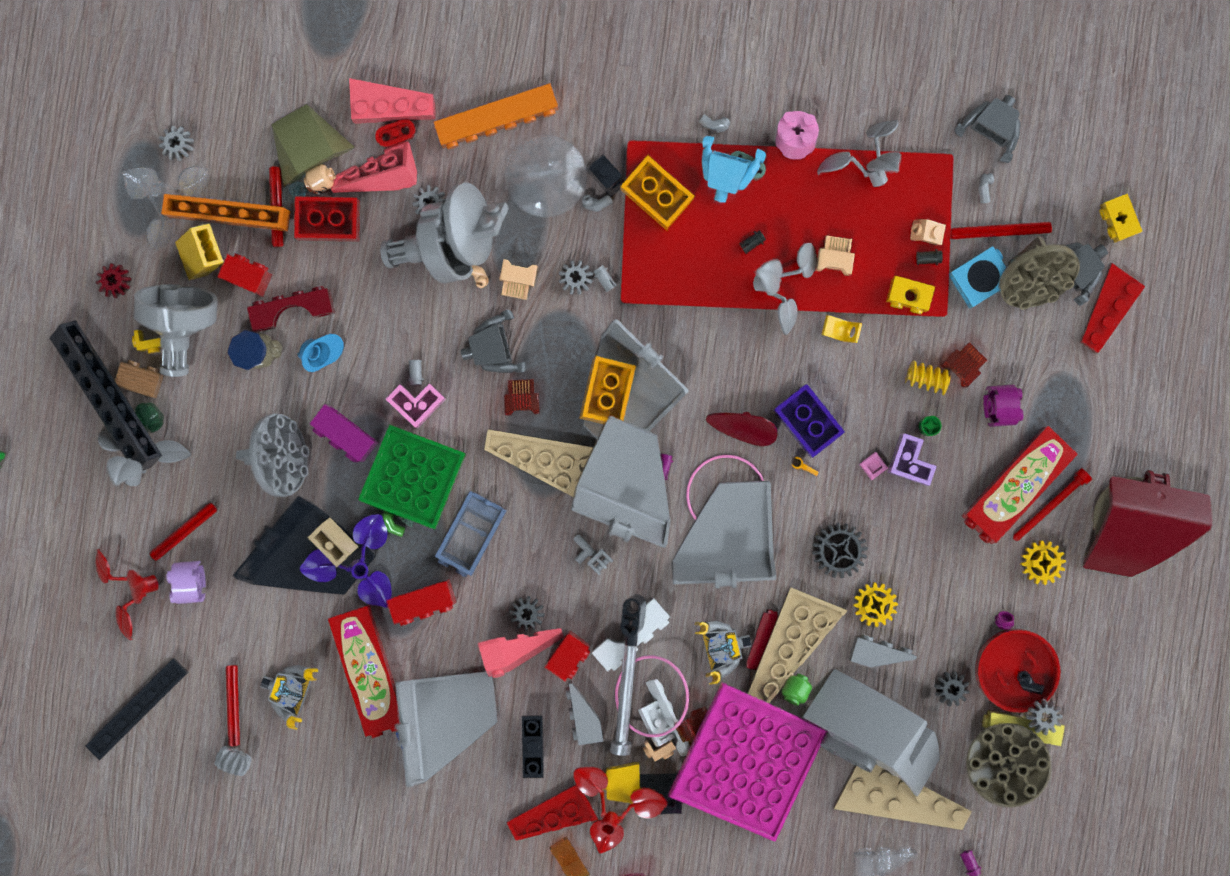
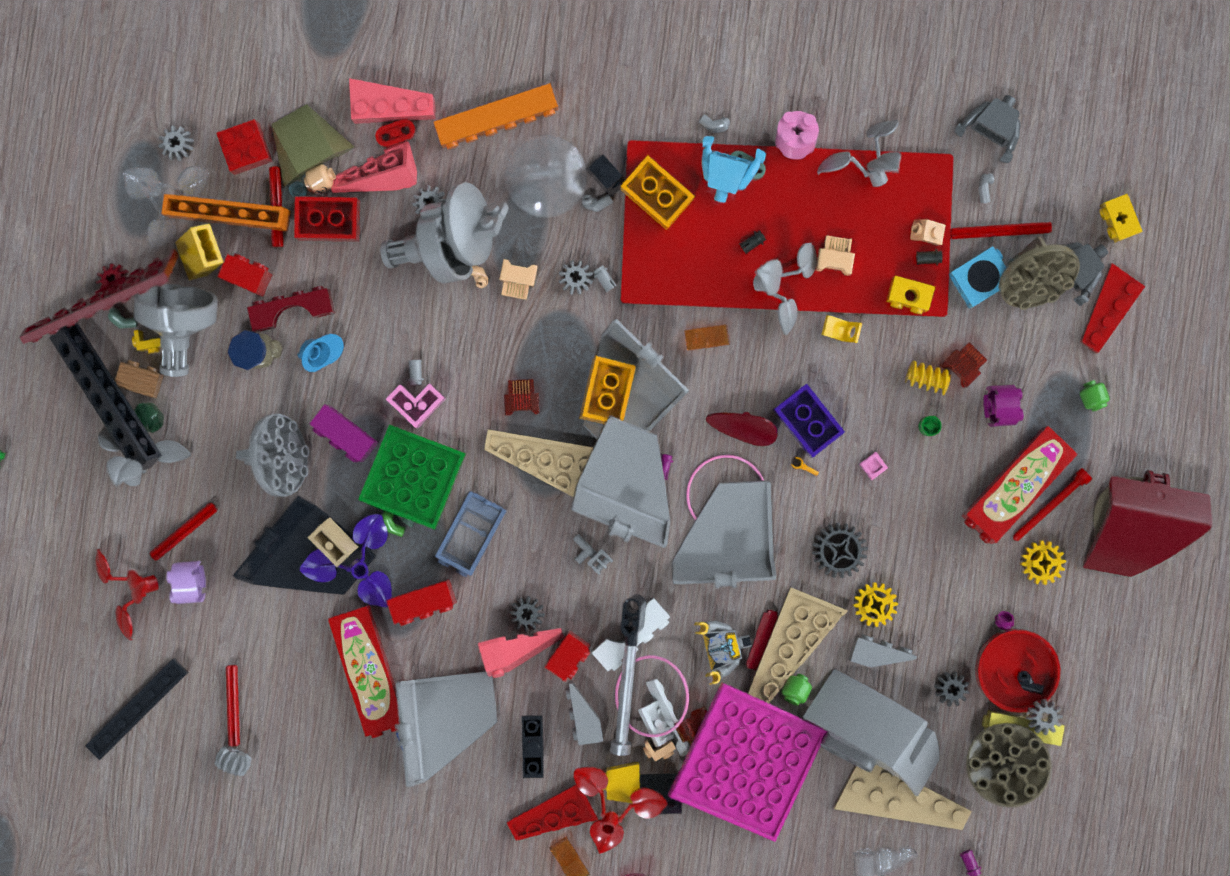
(105, 297): none -> dark red wing
(119, 321): none -> sand green arm
(244, 147): none -> red brick
(289, 692): torso -> none
(491, 348): dark grey torso -> none
(707, 337): none -> clear orange slope
(905, 462): lavender brick -> none
(1094, 396): none -> bright green head

